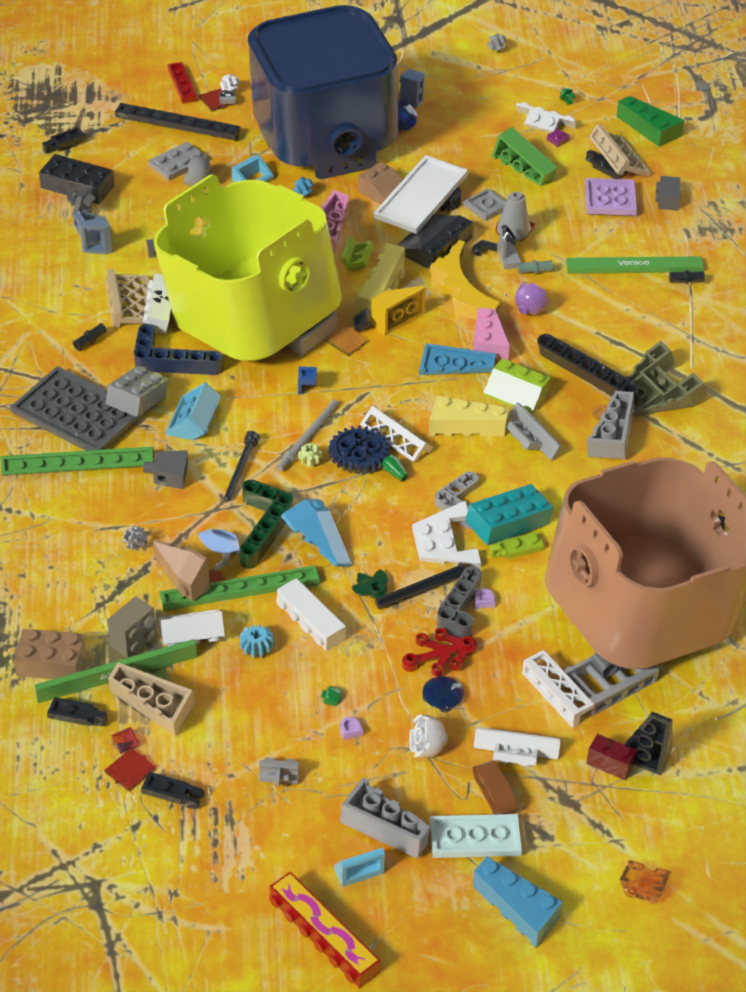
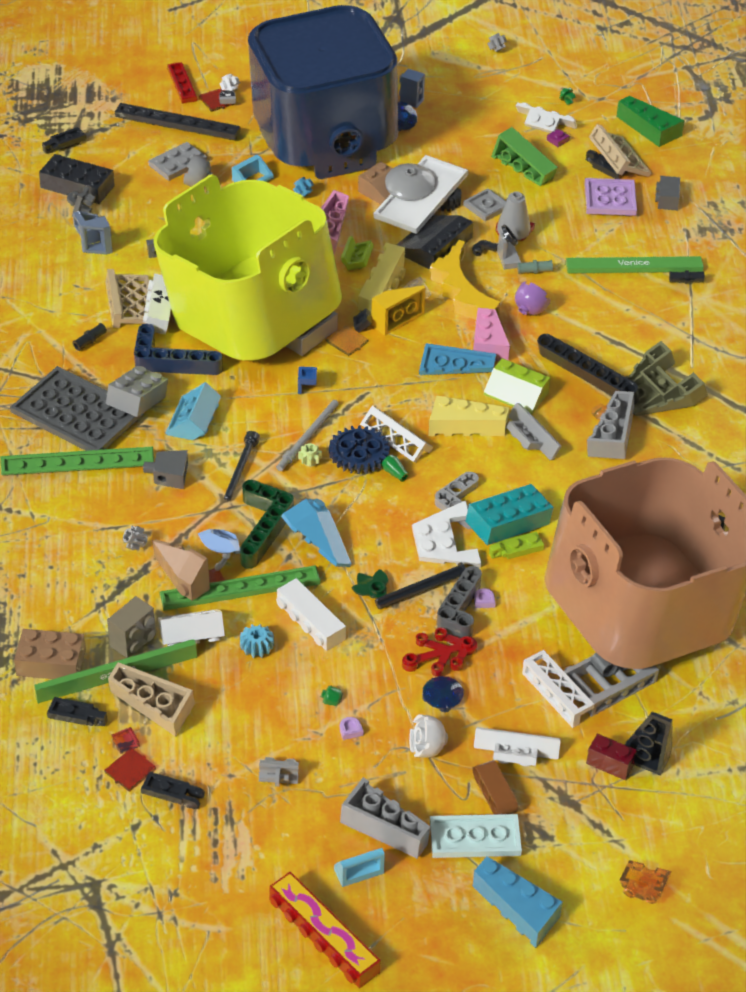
(409, 182): none -> light grey dish

